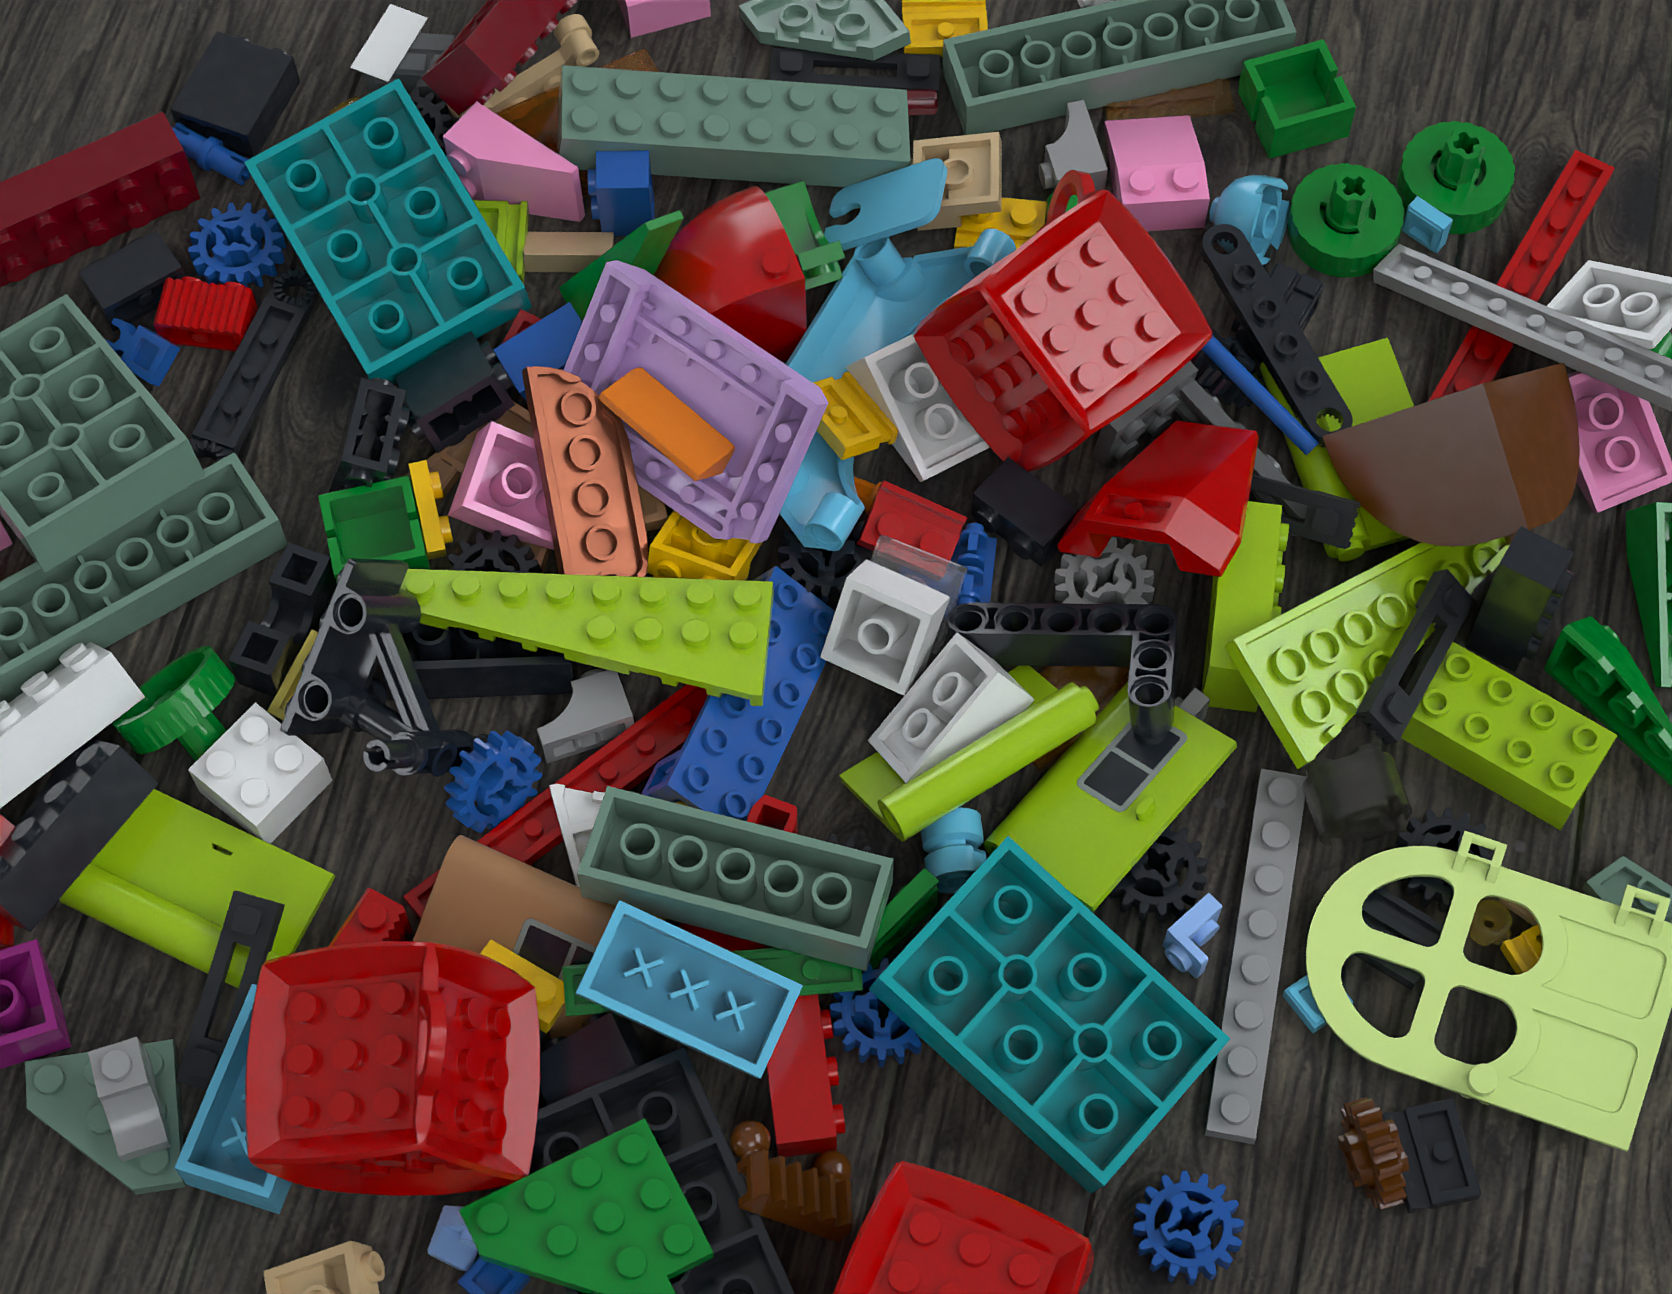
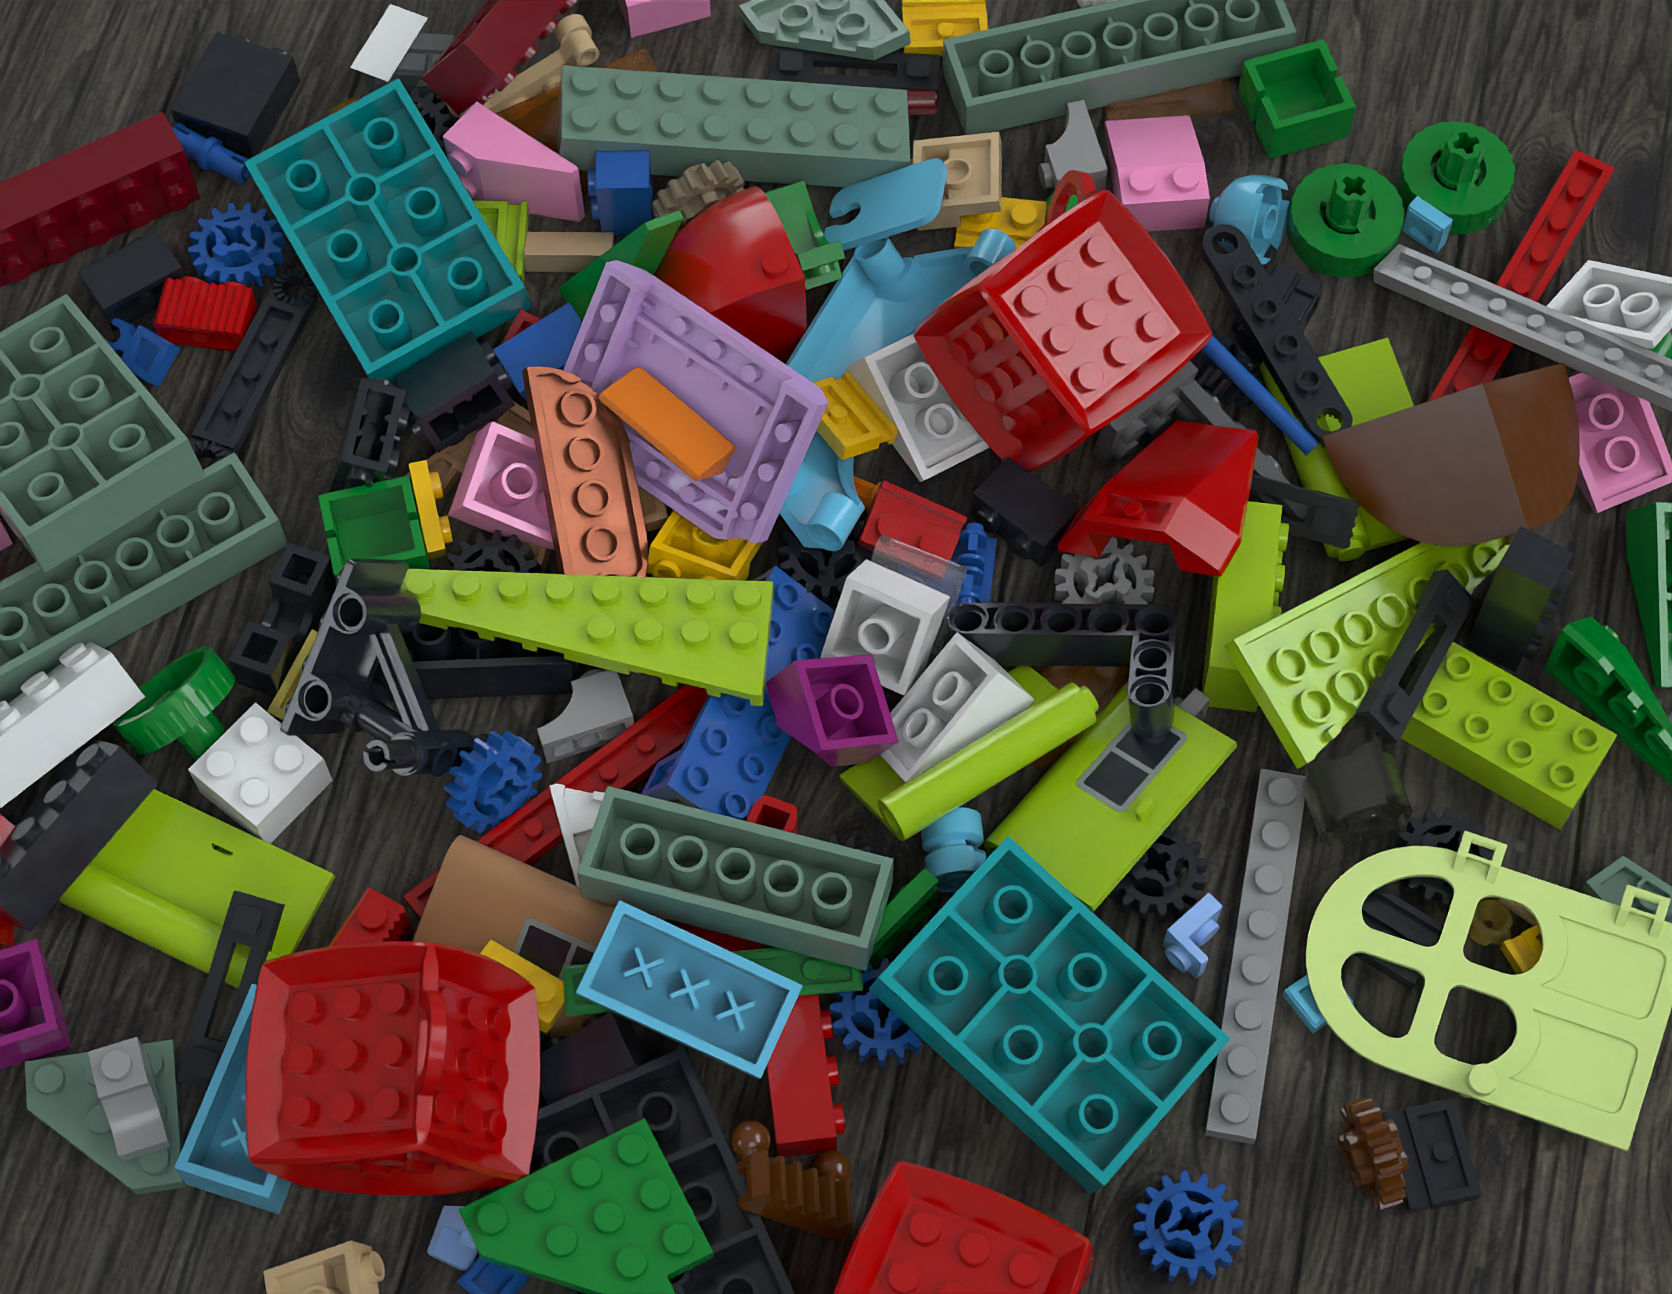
(698, 190): none -> dark tan gear
(834, 708): none -> magenta slope

